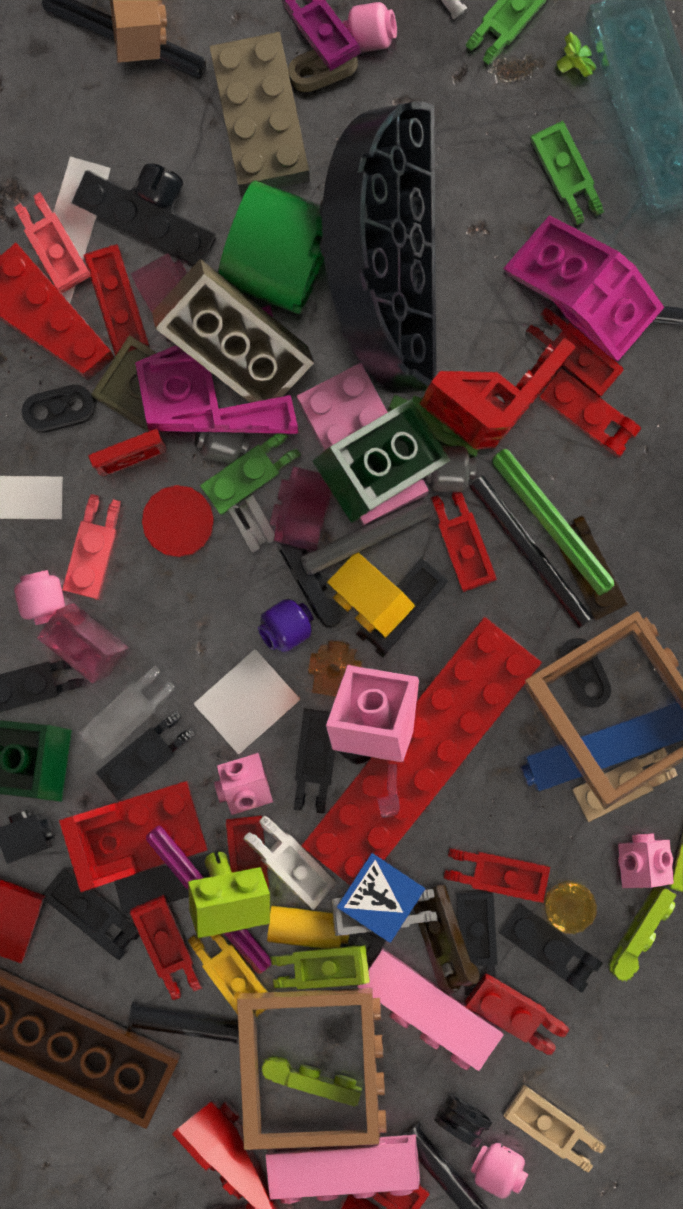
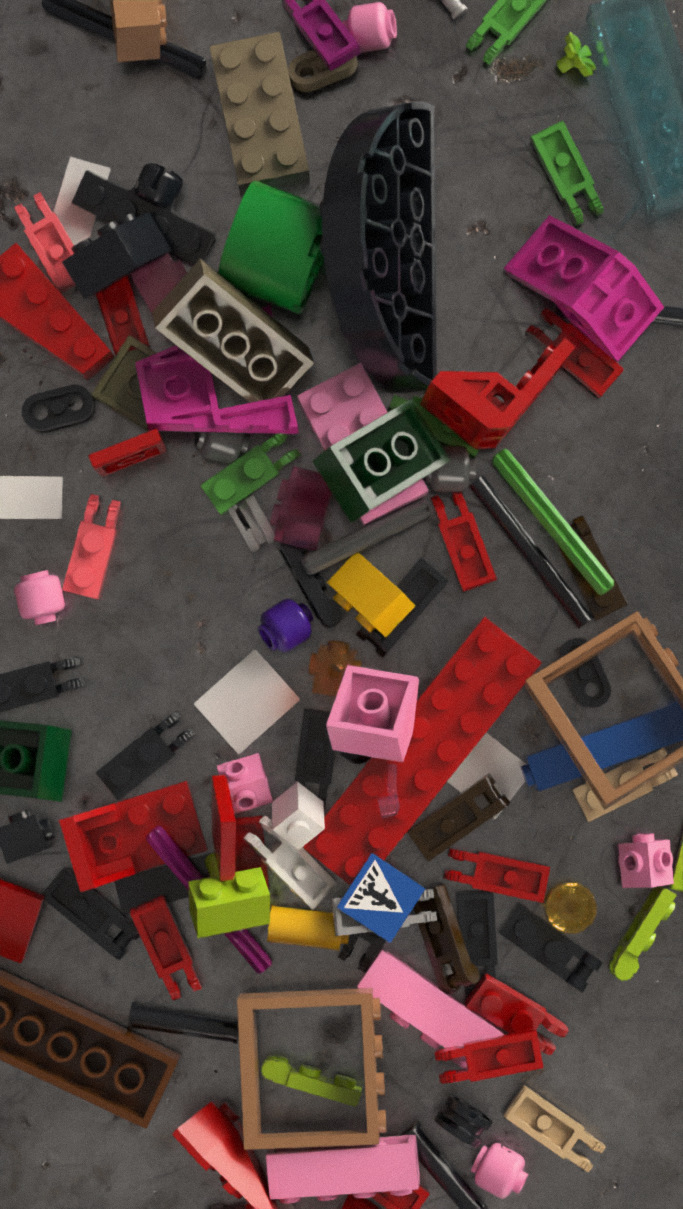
(82, 642): clear pink brick -> none
(115, 254): none -> black brick
(124, 715): clear hinge -> none
(178, 521): red tile -> none
(223, 827): none -> red tile
(228, 970): yellow hinge -> none
(298, 815): none -> white brick
(324, 968): lime hinge -> none
(457, 818): none -> dark brown plate
(491, 758): none -> white sticker
(493, 1057): none -> red hinge
(589, 412): red plate -> none

